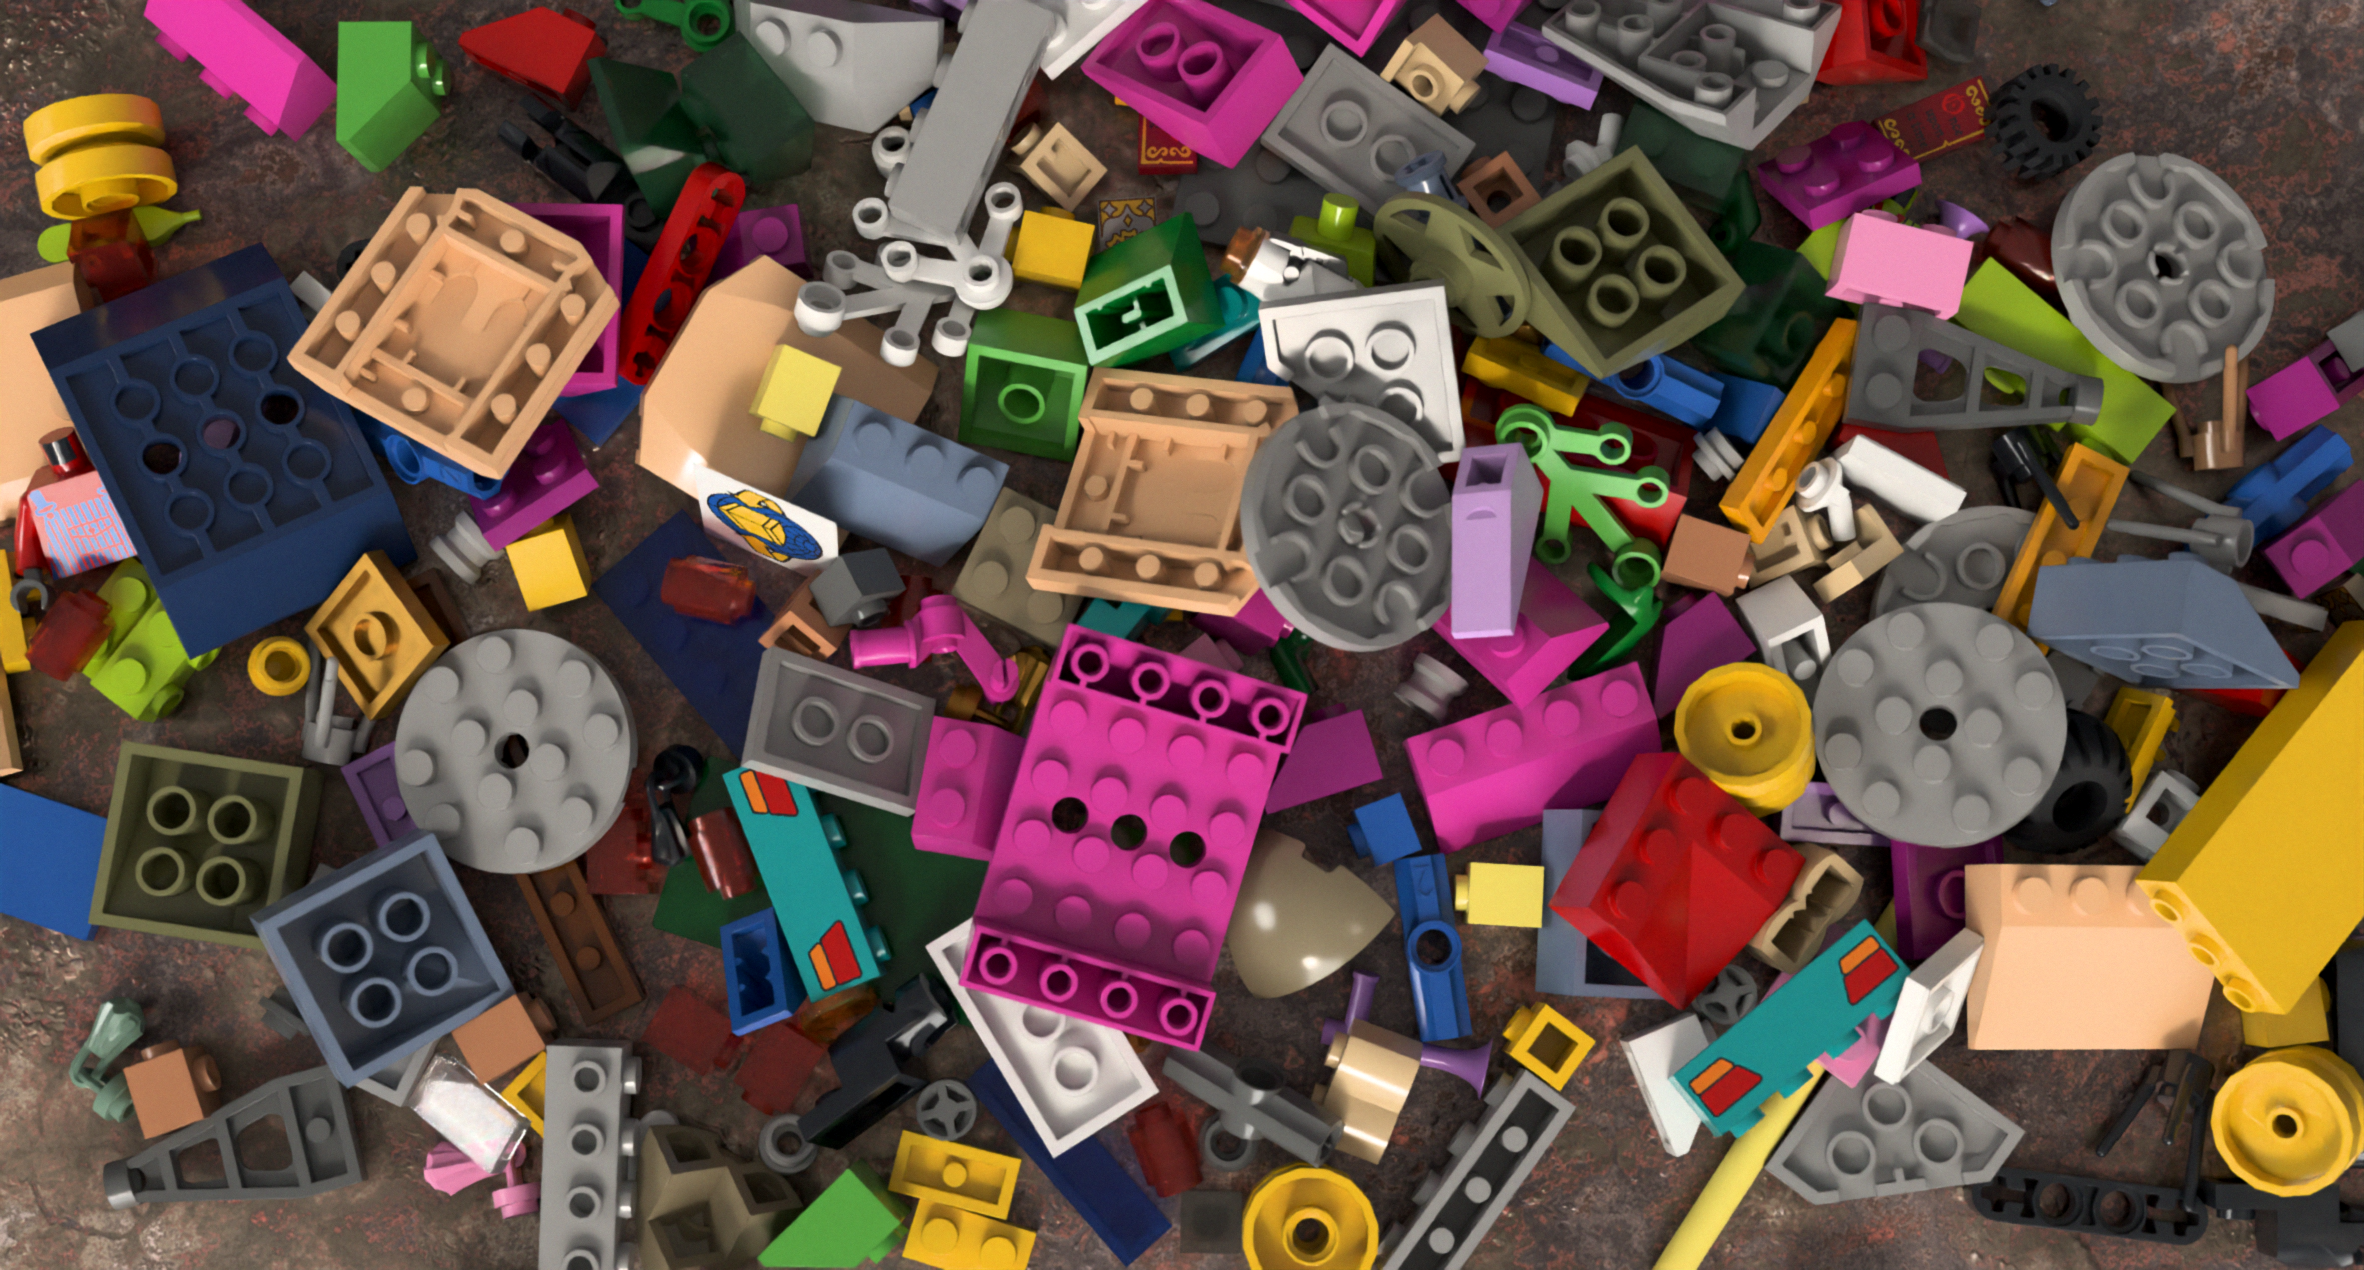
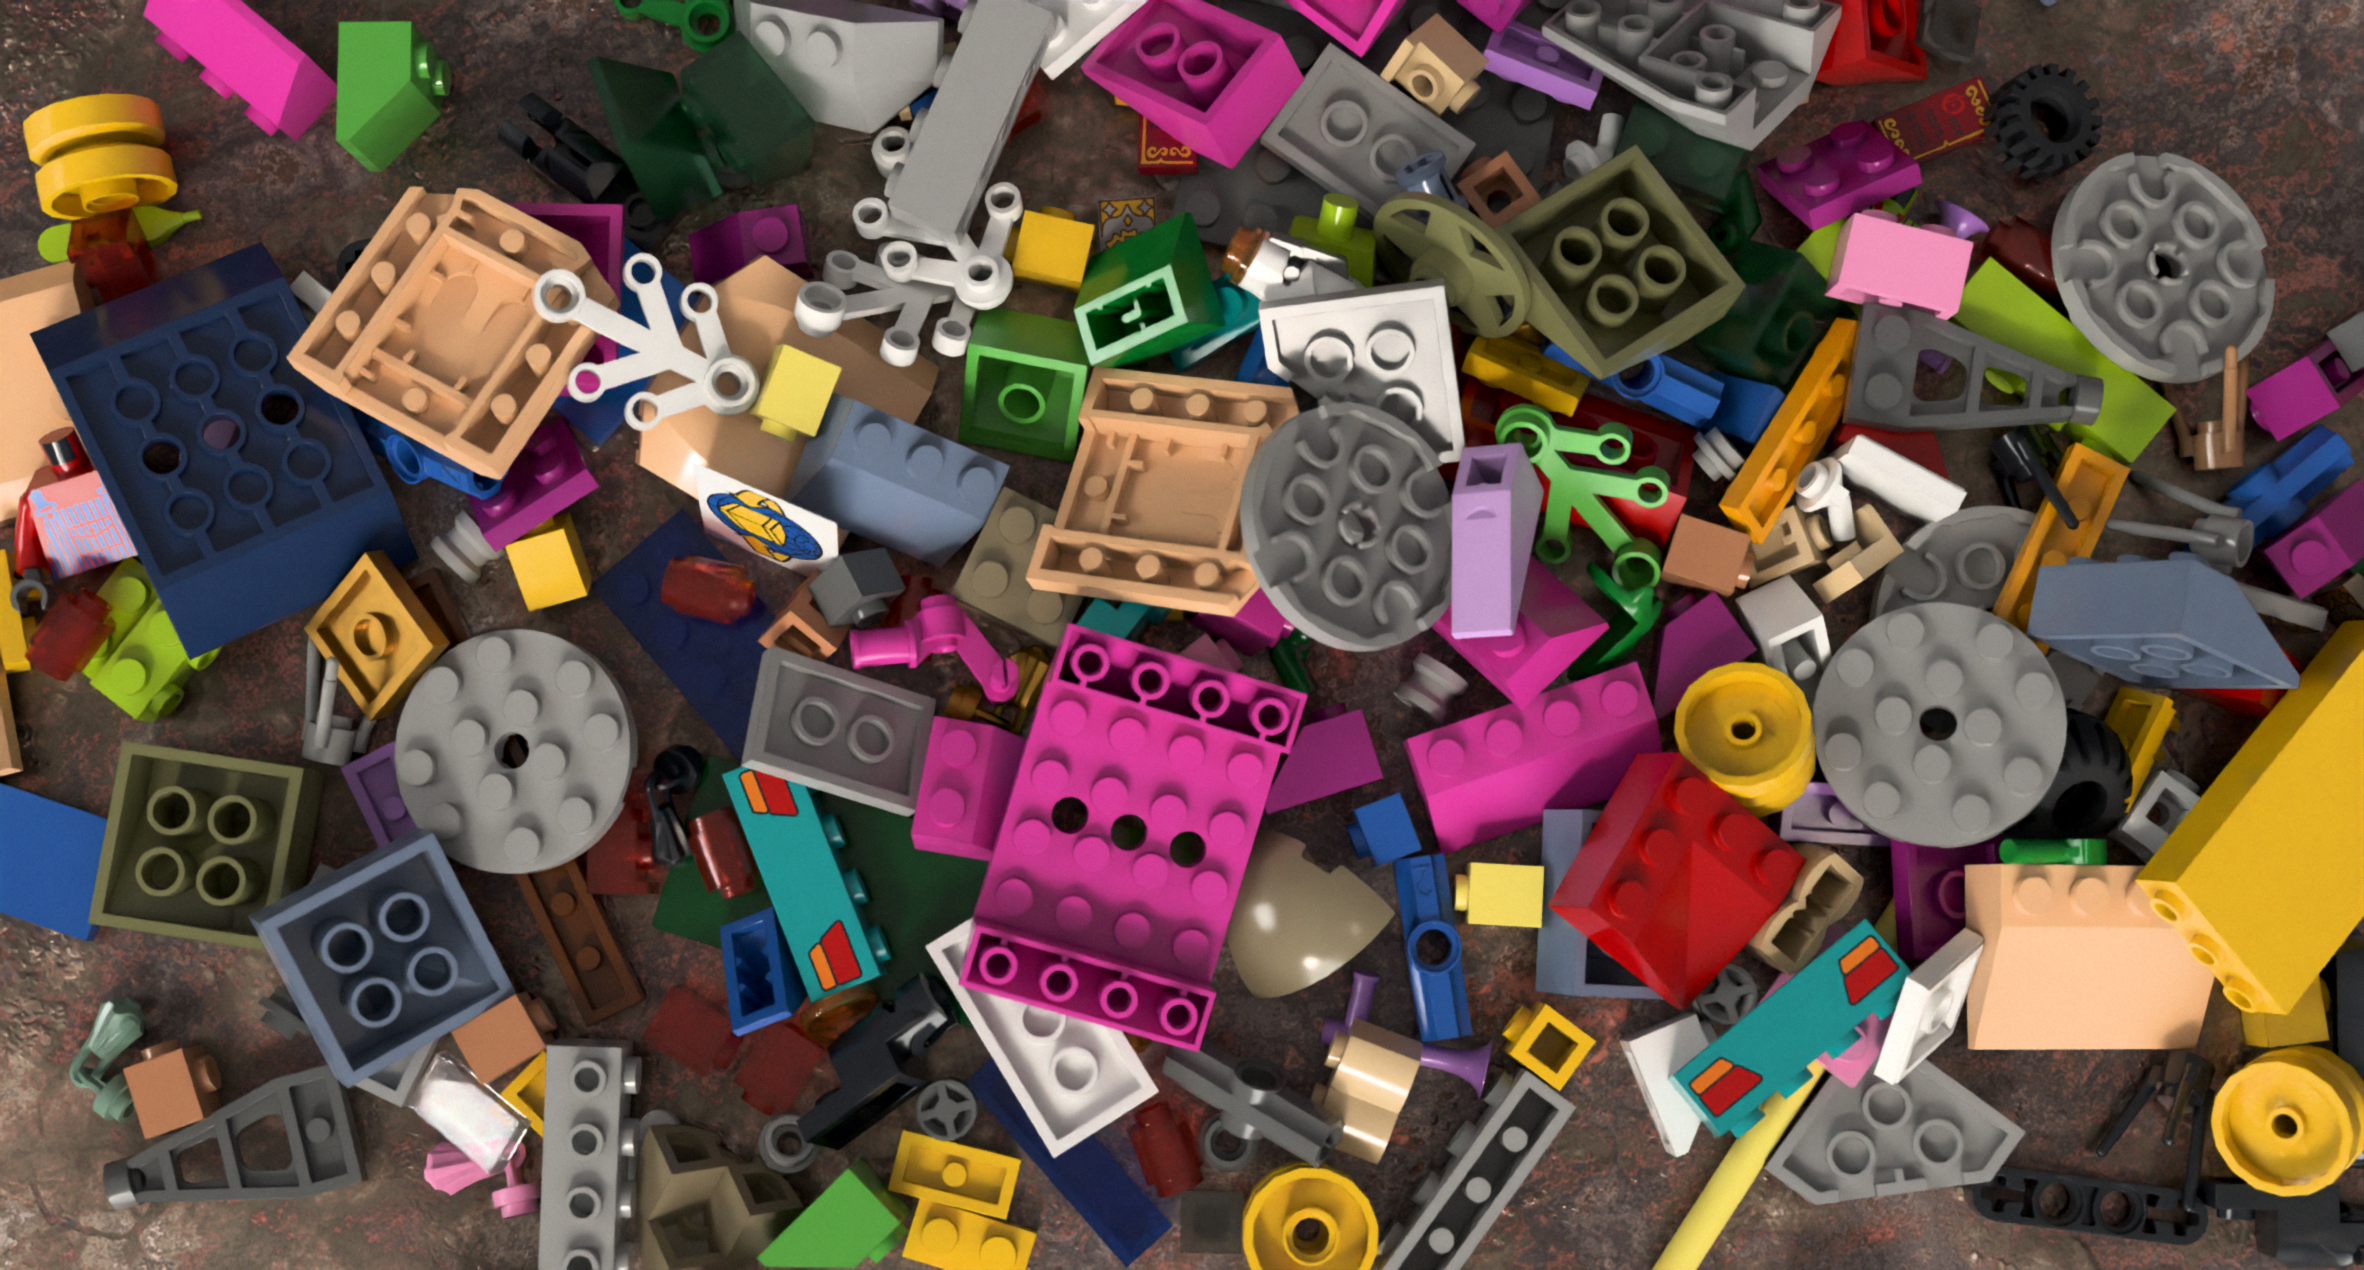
(279, 666): yellow plate -> none
(539, 51): red slope -> none
(656, 347): none -> white plant
(683, 276): red beam -> none
(1054, 163): tan bracket -> none
(2054, 851): none -> green bar

